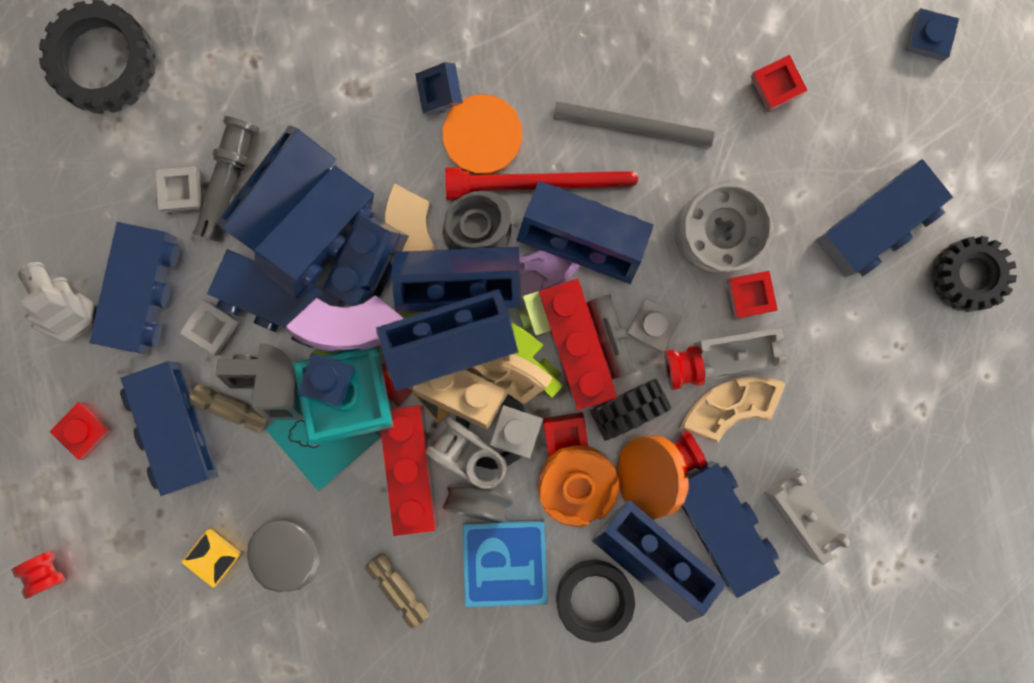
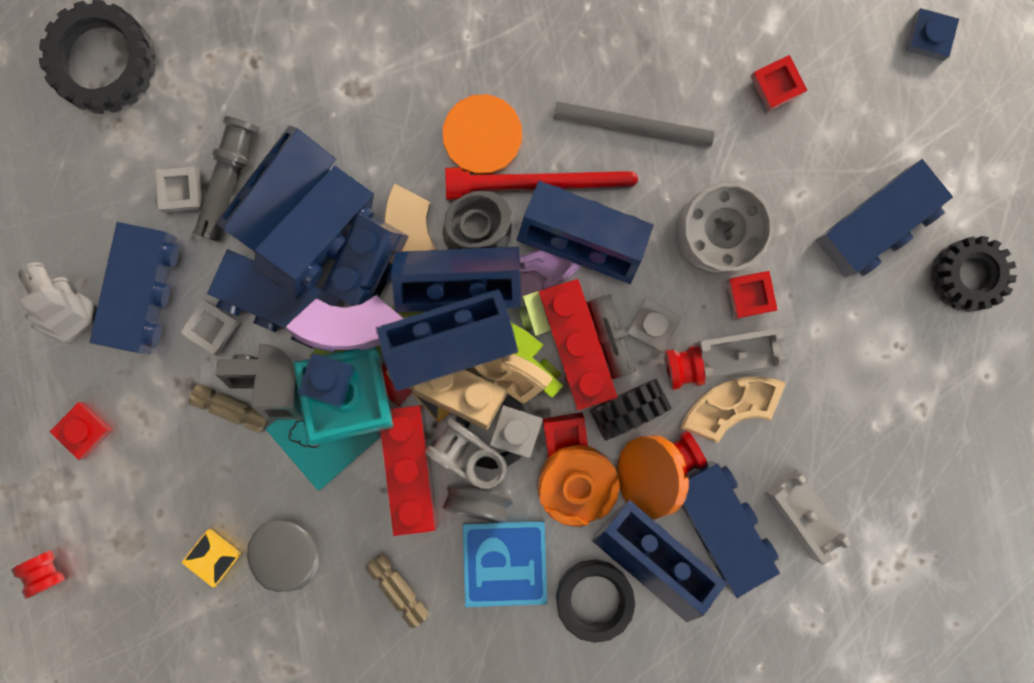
(167, 428): dark blue brick -> none
(438, 88): dark blue plate -> none

